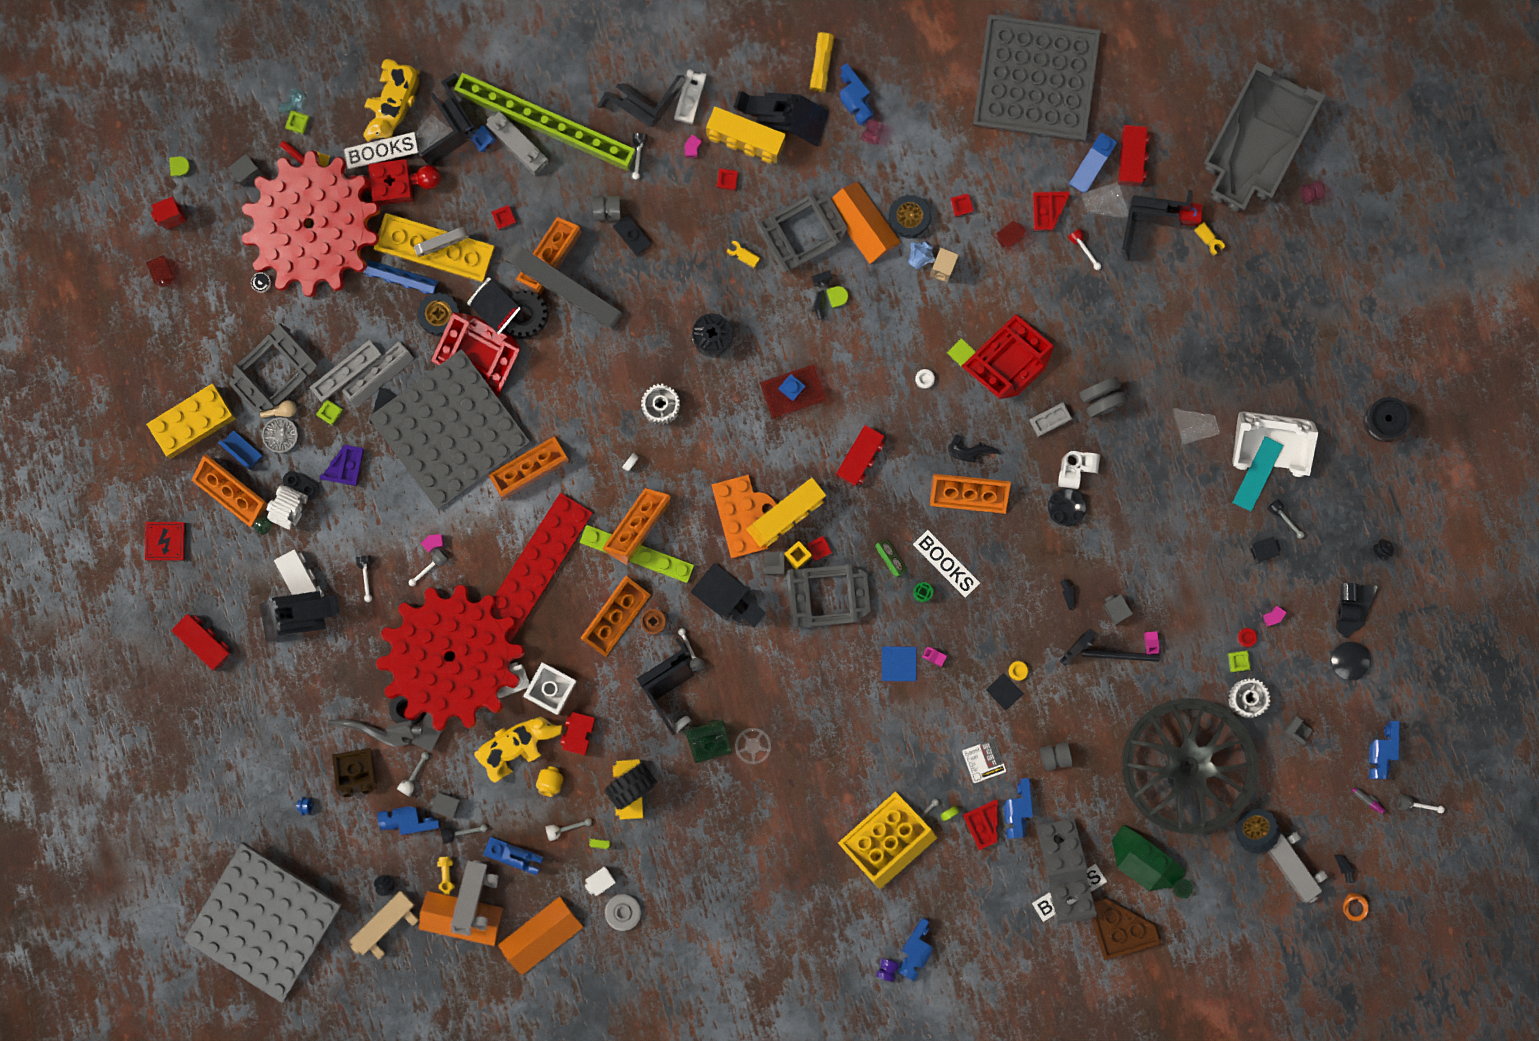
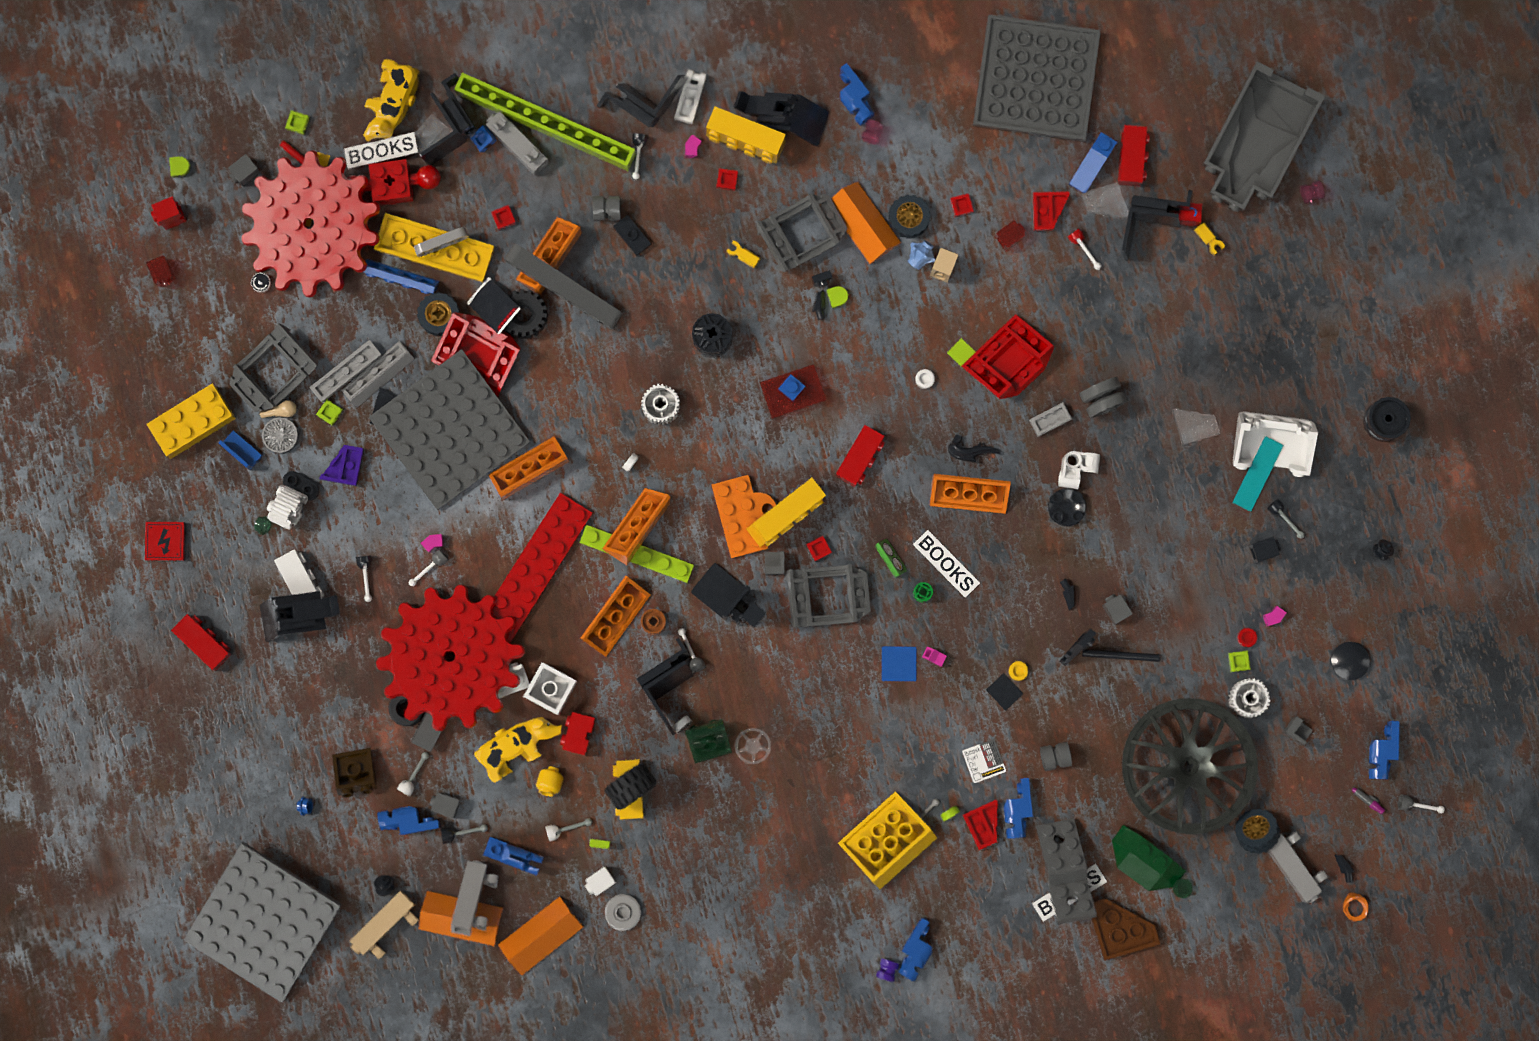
(229, 491): orange slope -> none
(293, 101): clear light blue arm -> none
(395, 733): dark grey piece -> none
(446, 885): yellow bar -> none
(797, 555): yellow brick -> none
(821, 63): yellow axle -> none
(1151, 642): dark pink piece -> none
(1353, 607): black panel -> none

